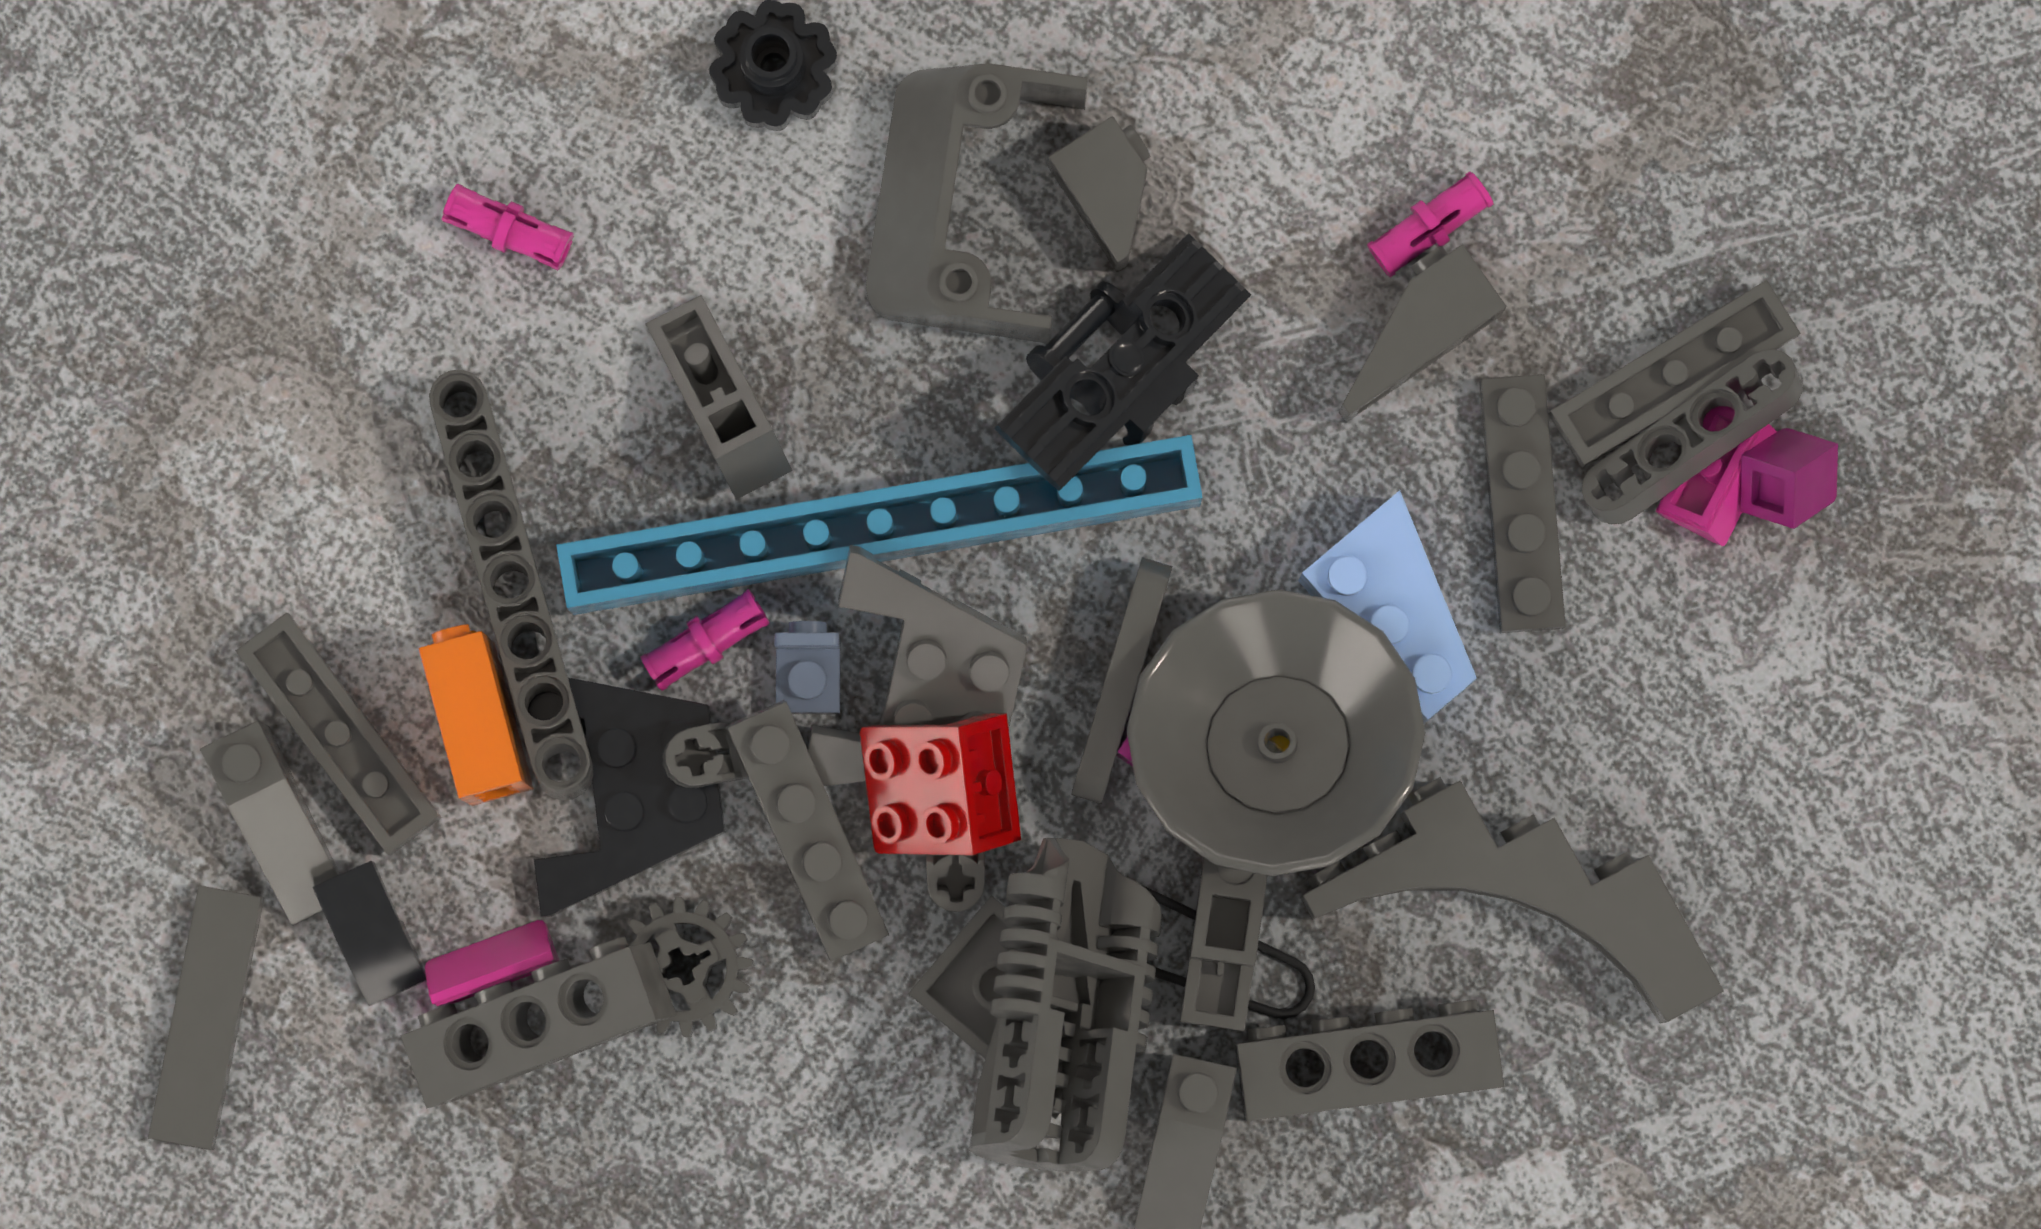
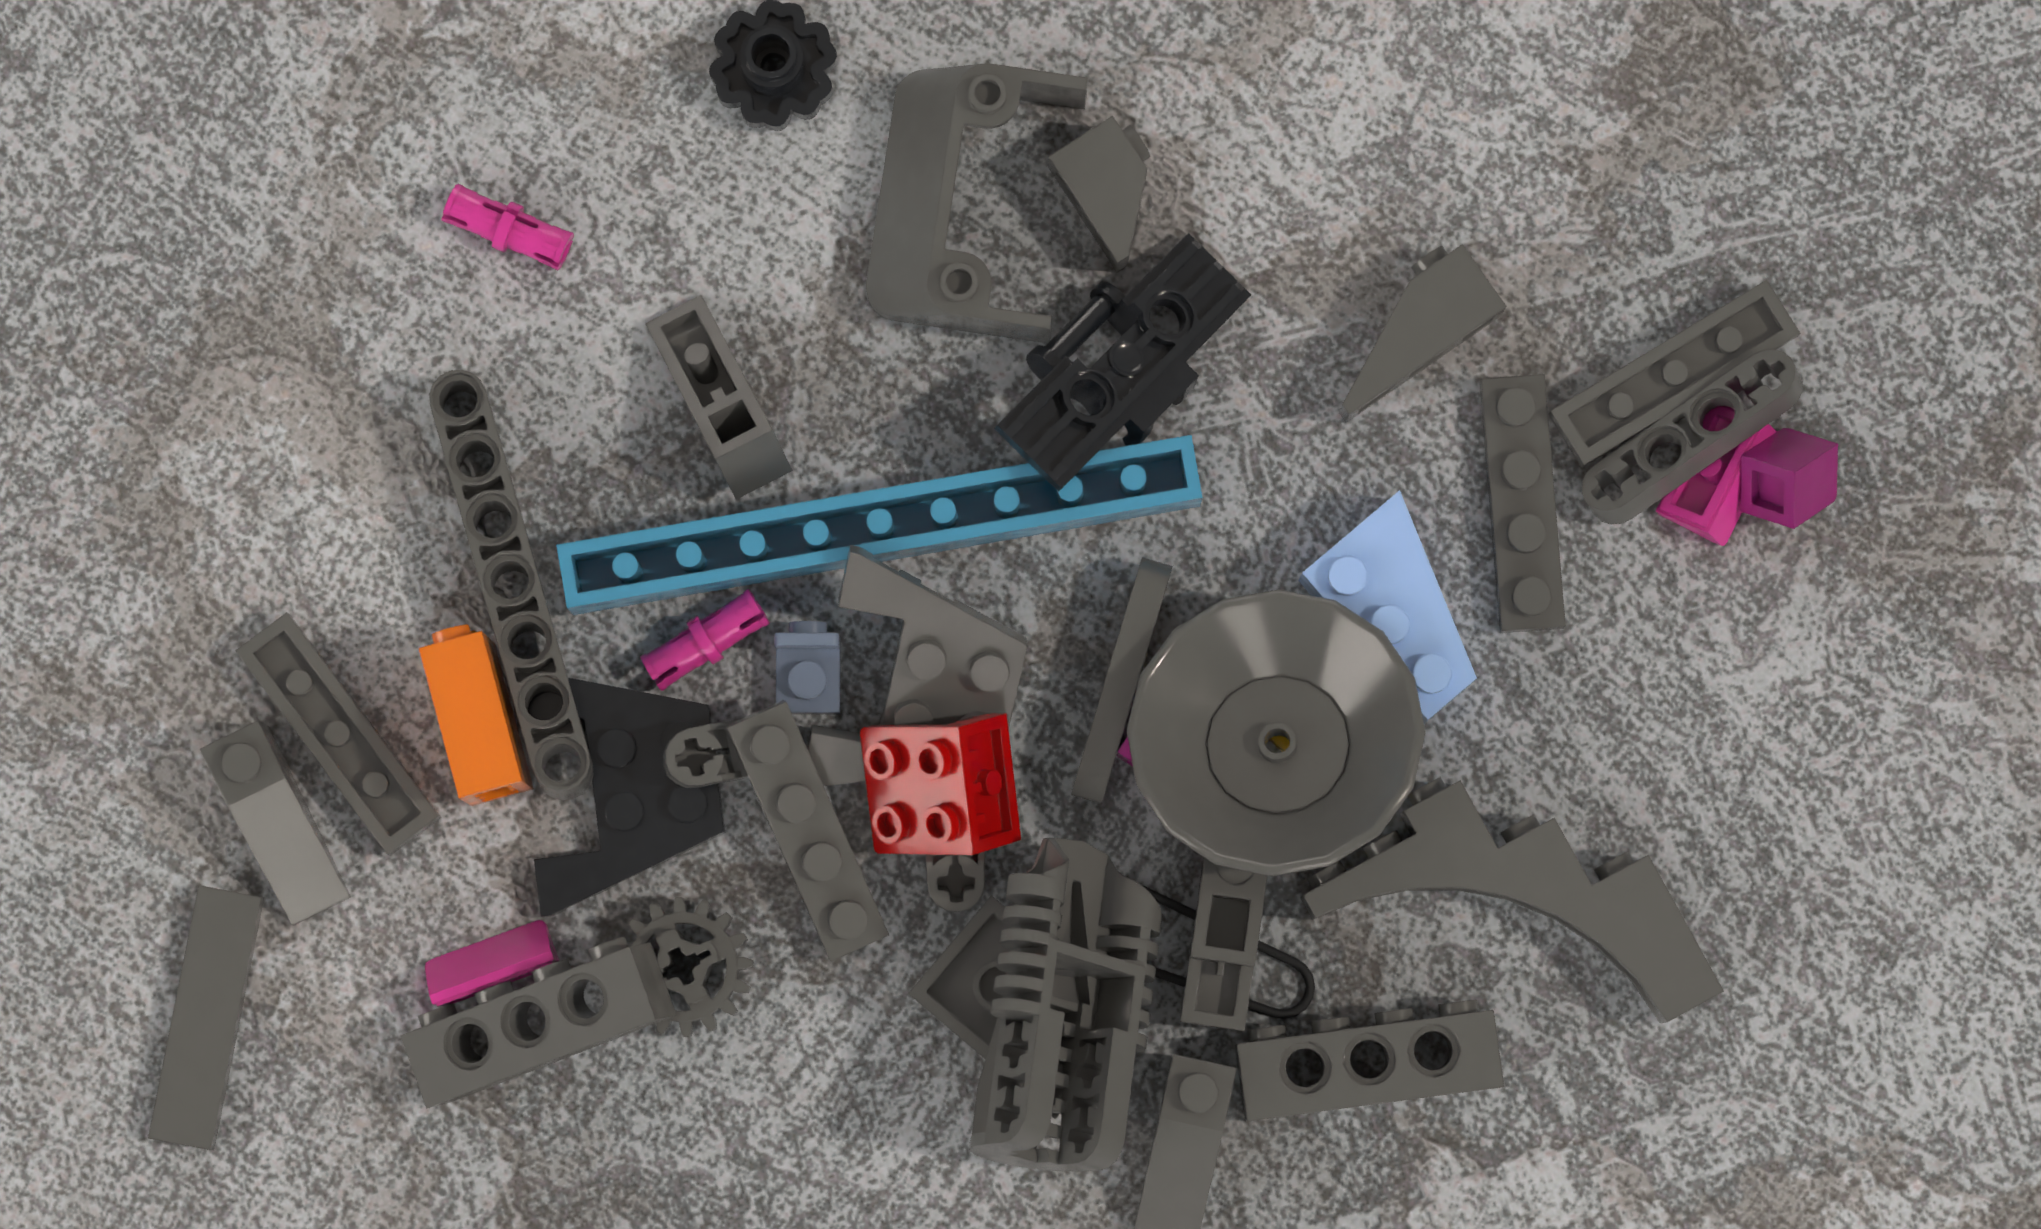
(370, 933): black slope -> none
(1430, 224): dark pink pin -> none

